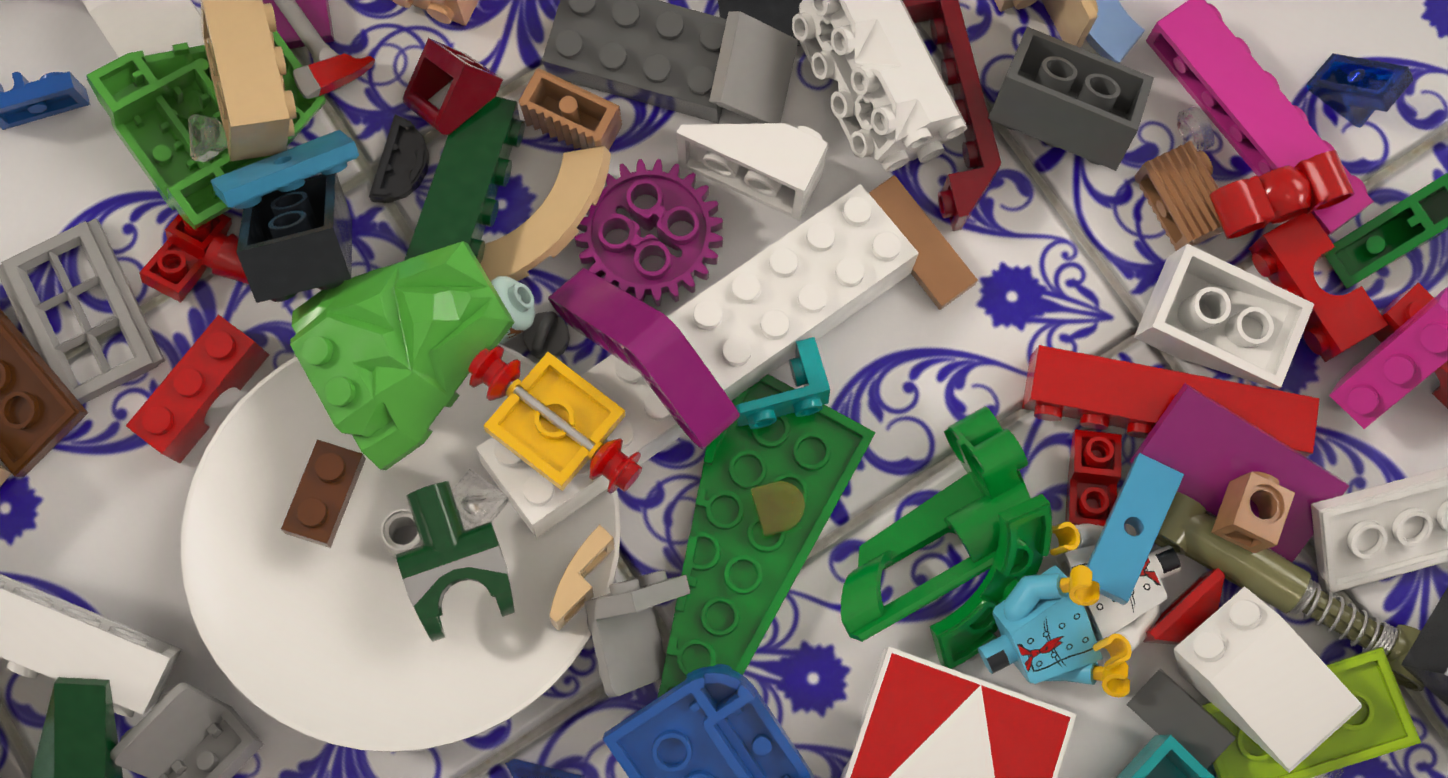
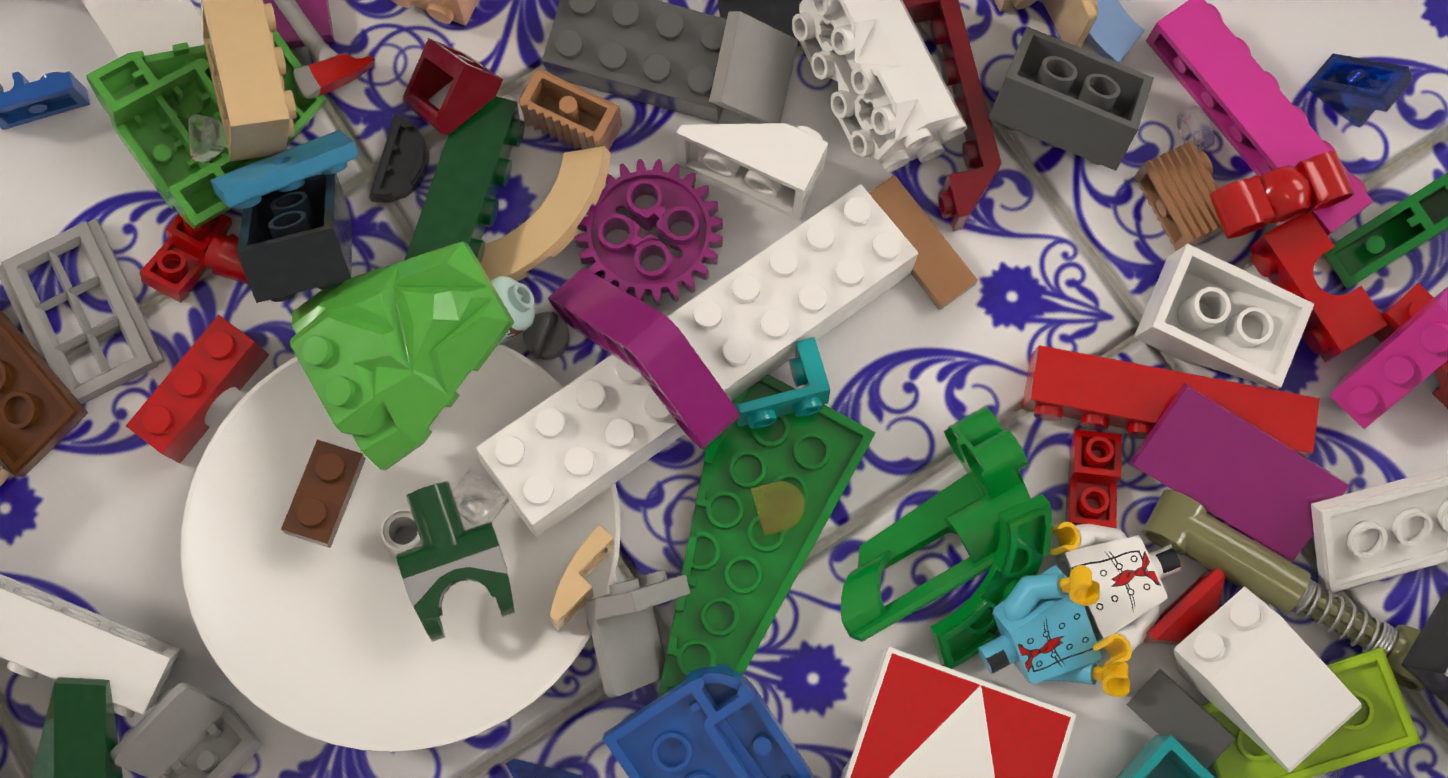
(554, 420): yellow plate -> none
(1144, 505): dark azure tile -> none
(1239, 524): medium nougat brick -> none

